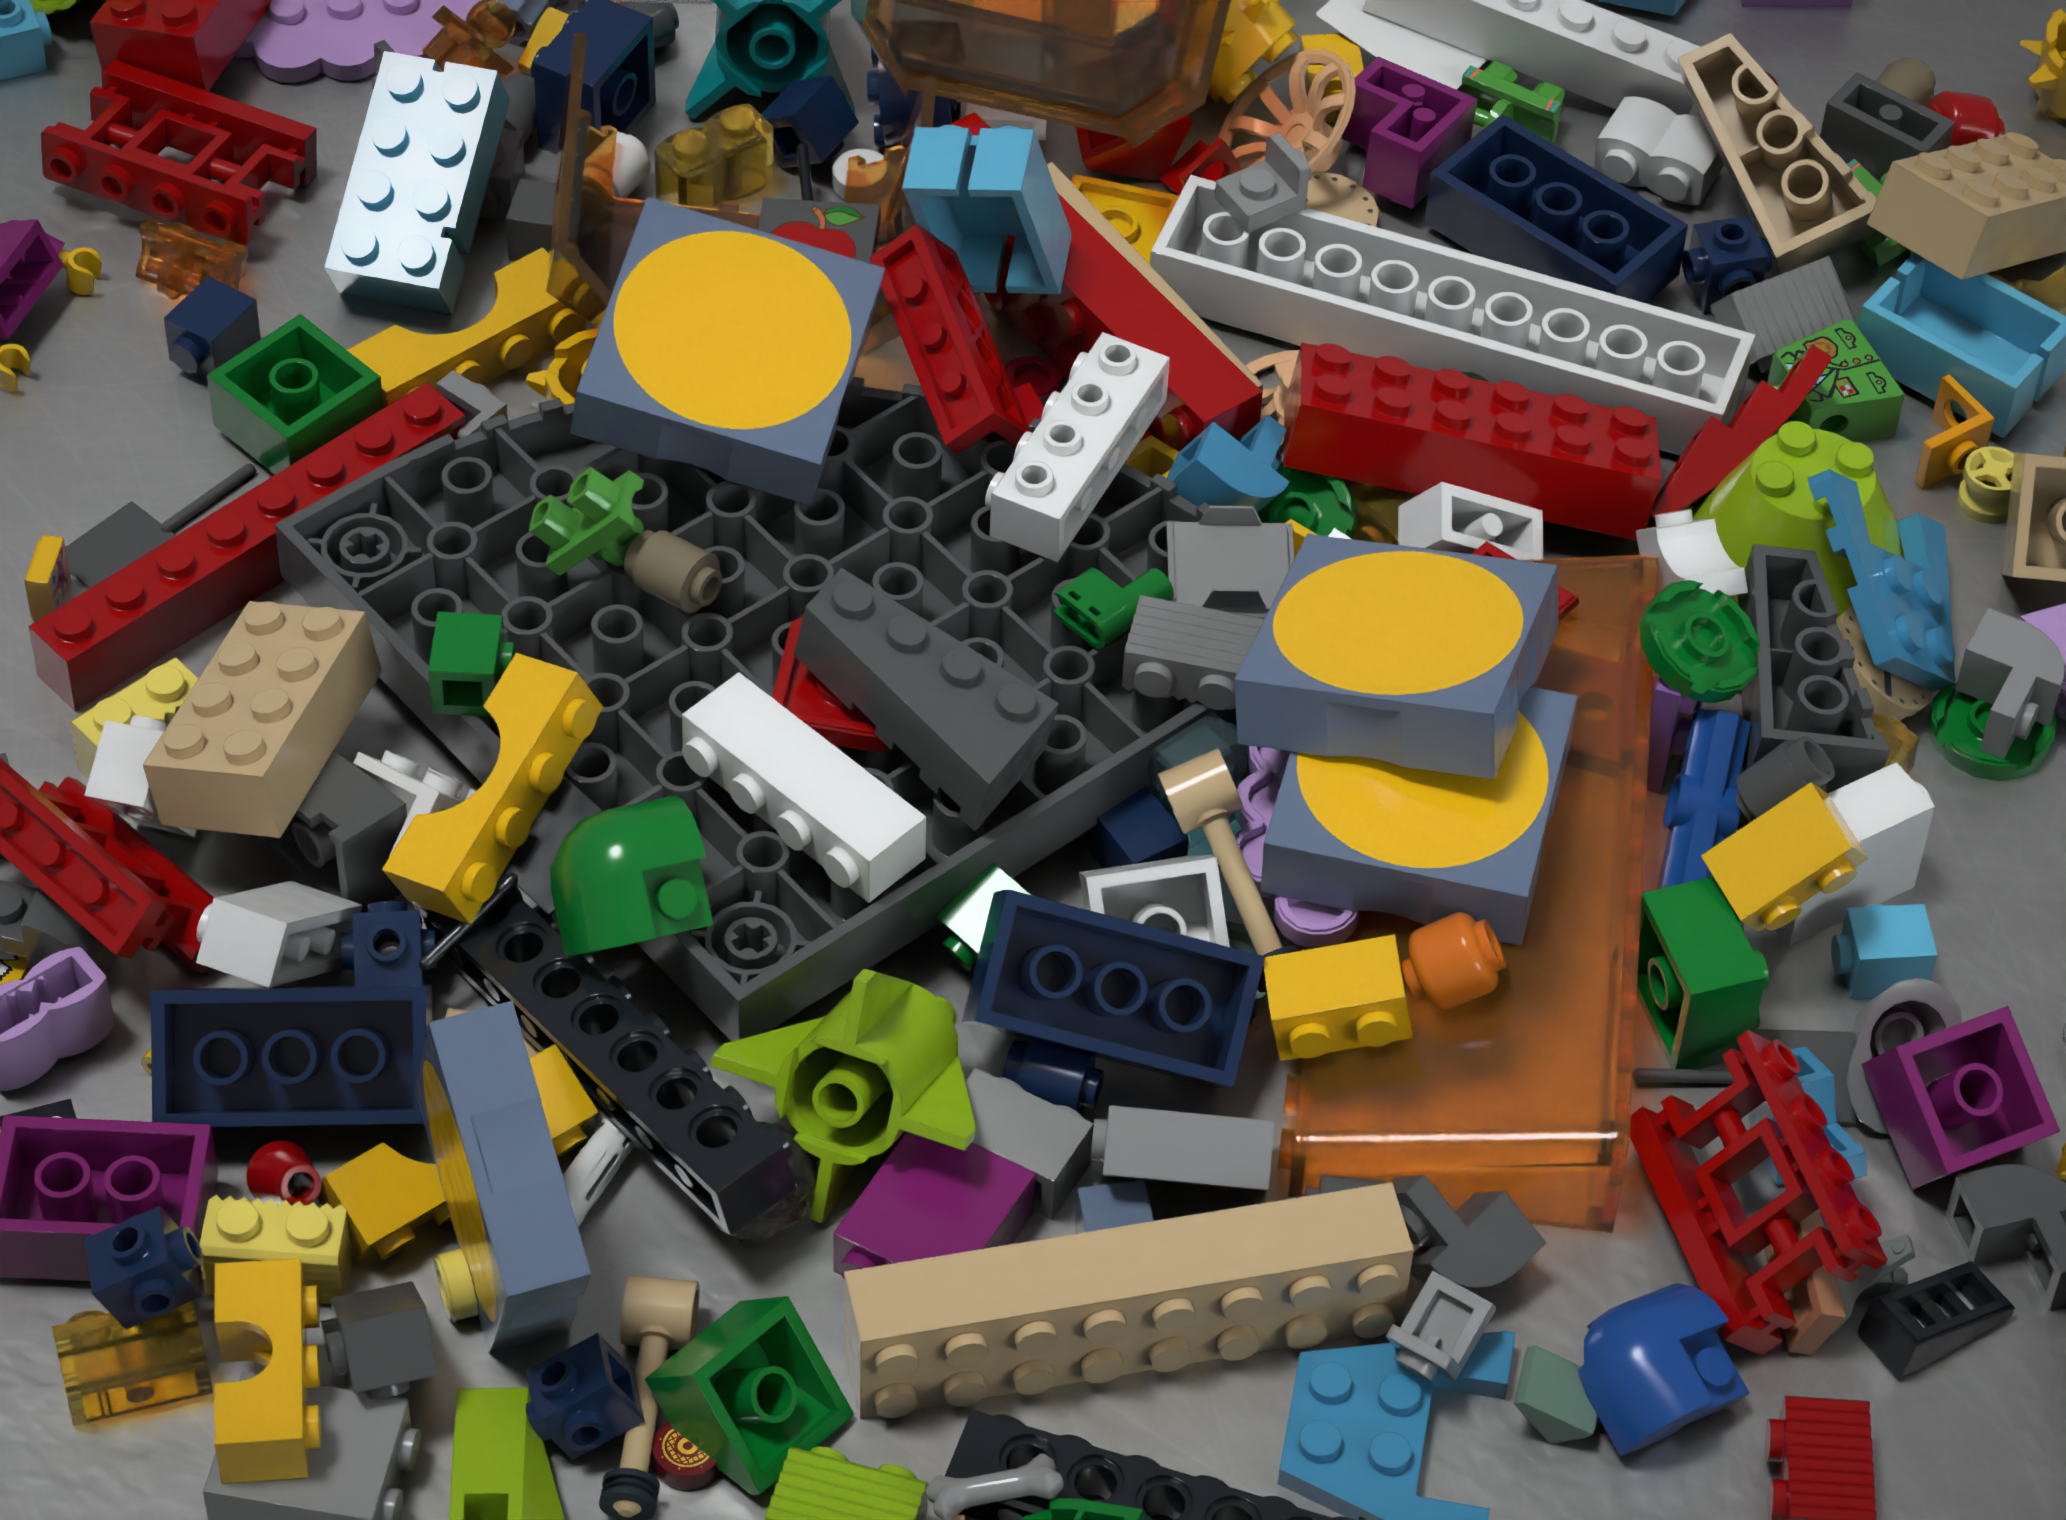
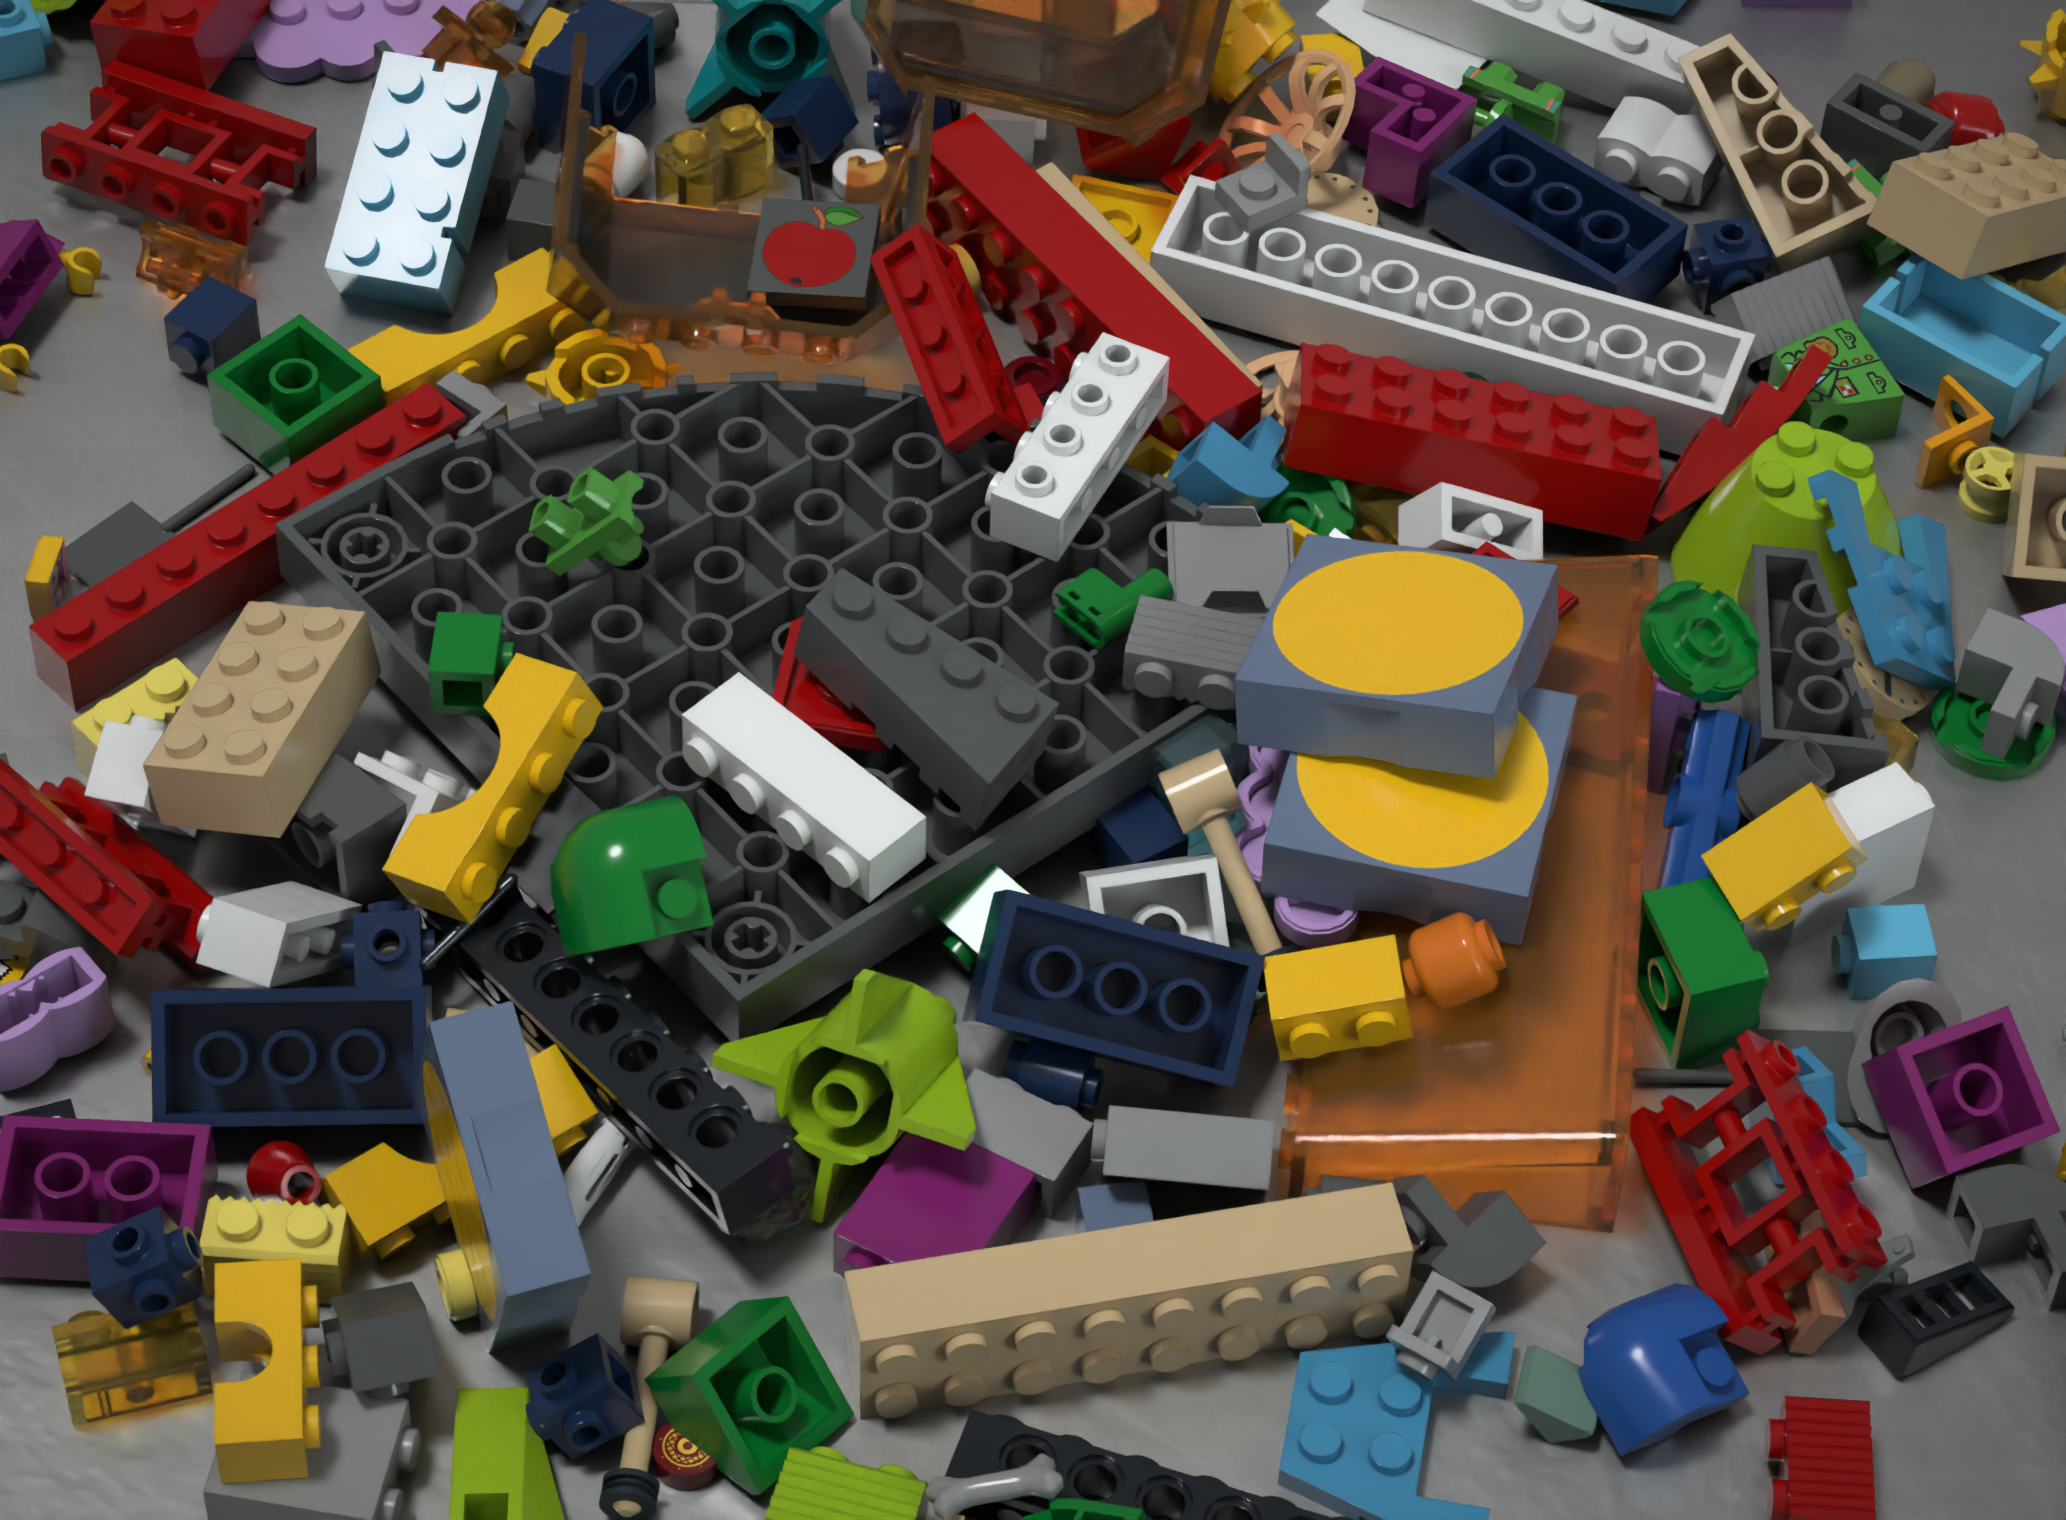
(673, 570): dark tan brick -> none
(727, 350): tile -> none
(981, 192): medium azure piece -> none
(1690, 552): white arch -> none

